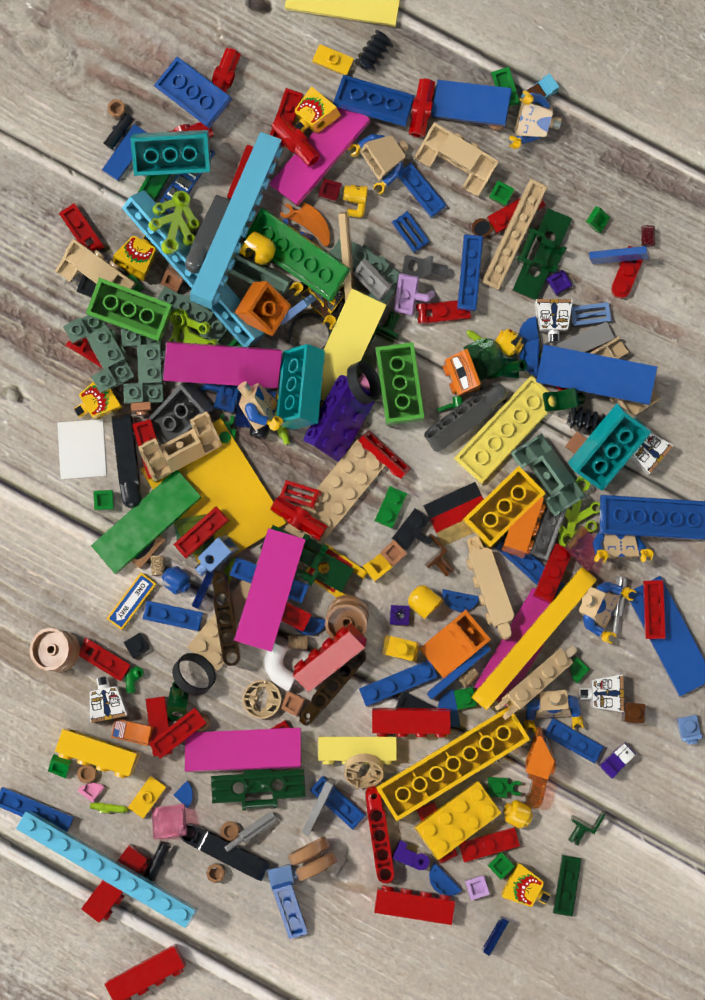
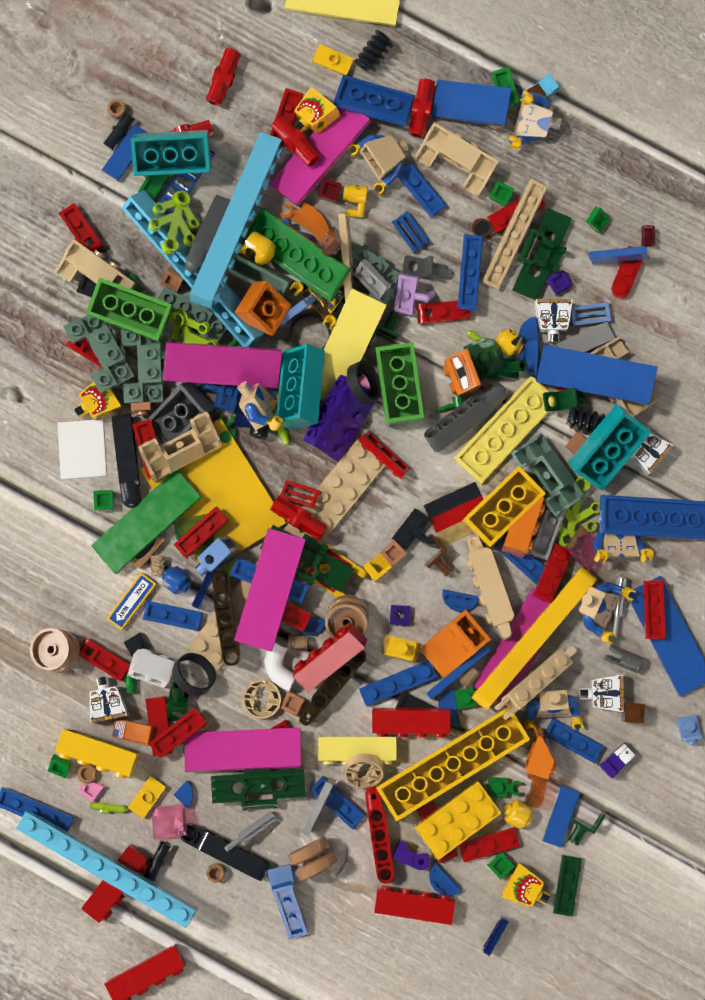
(136, 256): yellow torso -> none
(151, 668): none -> white brick
(193, 92): blue tile -> none
(229, 831): medium nougat tile -> none
(248, 149): red tile -> none
(331, 242): none -> reddish brown tile
(390, 507): green plate -> none
(424, 600): yellow helmet -> none
(477, 887): lavender plate -> none
(560, 816): none -> blue tile
(578, 669): green tile -> none
(628, 660): none -> dark grey hinge

